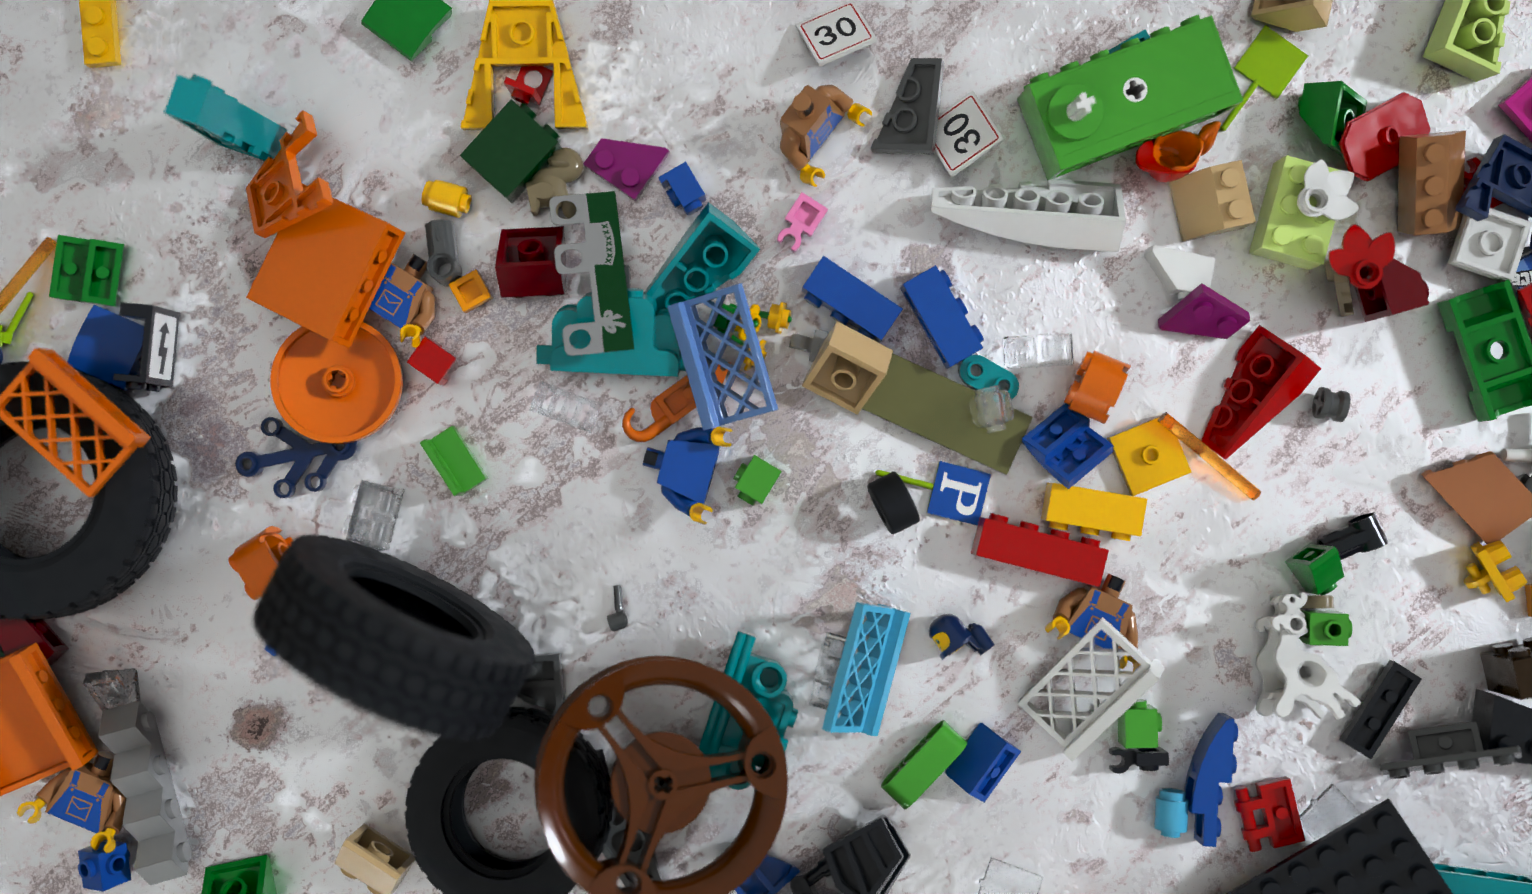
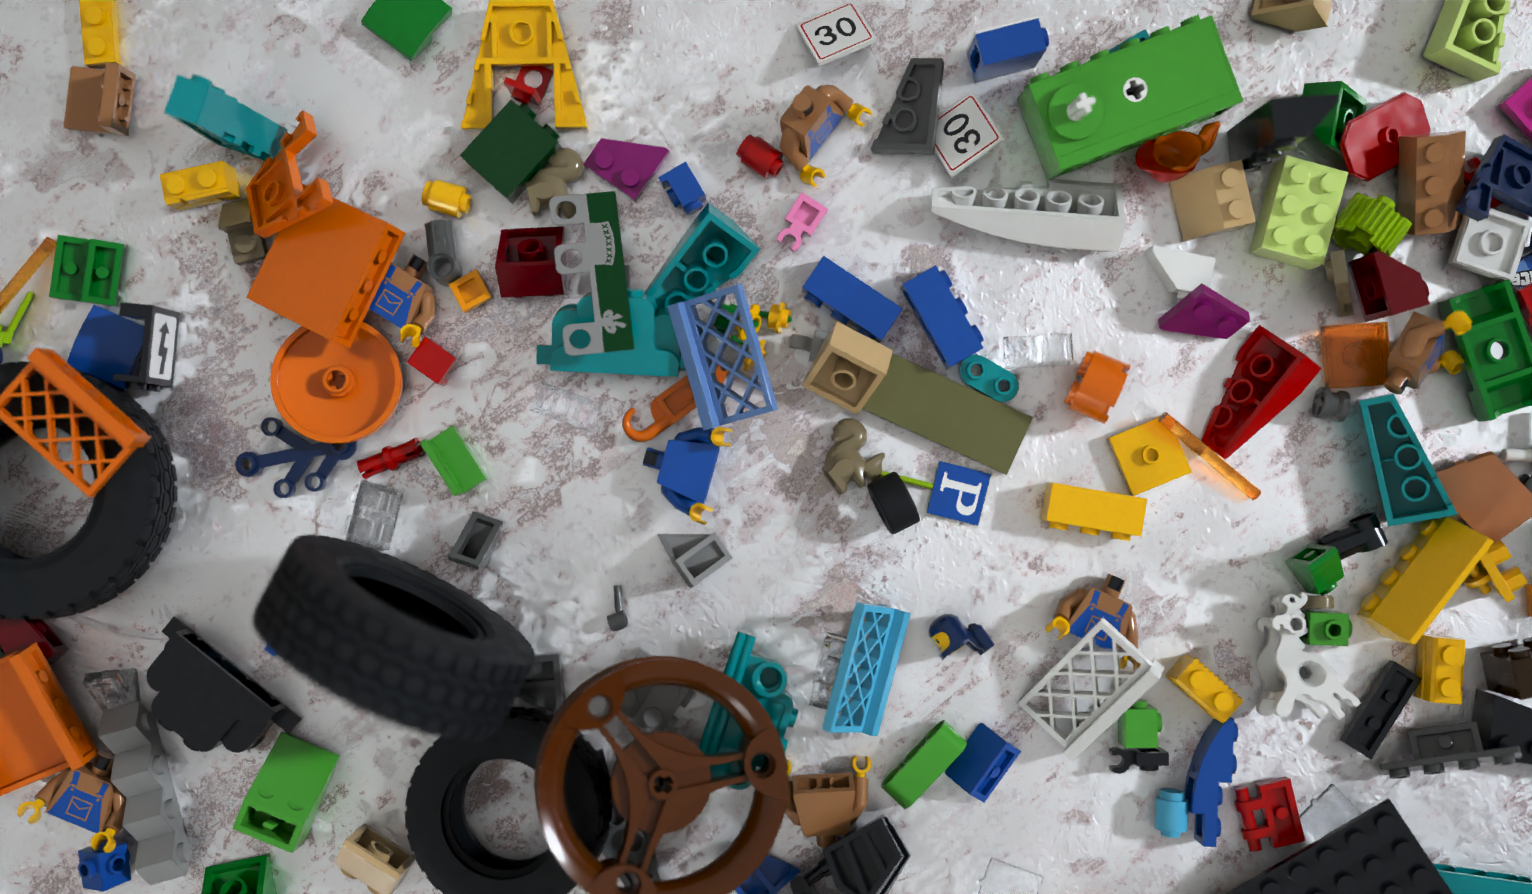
(100, 99): none -> medium nougat bracket
(200, 185): none -> yellow brick
(211, 697): none -> black brick
(237, 223): none -> dark tan slope
(258, 559): orange brick -> none
(287, 793): none -> bright green slope
(390, 458): none -> red pin
(476, 541): none -> dark grey slope
(655, 705): none -> light grey plate
(695, 555): none -> light grey slope
(755, 480): bright green brick -> none
(760, 156): none -> red brick
(827, 802): none -> medium nougat torso
(844, 461): none -> dark tan animal
(991, 408): clear head -> none
(1006, 48): none -> blue piece
(1040, 551): red brick -> none
(1067, 445): blue slope -> none
(1204, 687): none -> yellow brick
(1268, 64): lime piece -> none
(1276, 128): none -> black slope
(1329, 191): white plate -> none
(1355, 354): none -> clear orange tile
(1361, 251): red plate -> none
(1370, 225): none -> lime brick
(1402, 468): none -> teal wedge
(1419, 349): none -> medium nougat torso
(1423, 579): none -> yellow slope
(1441, 668): none -> yellow brick

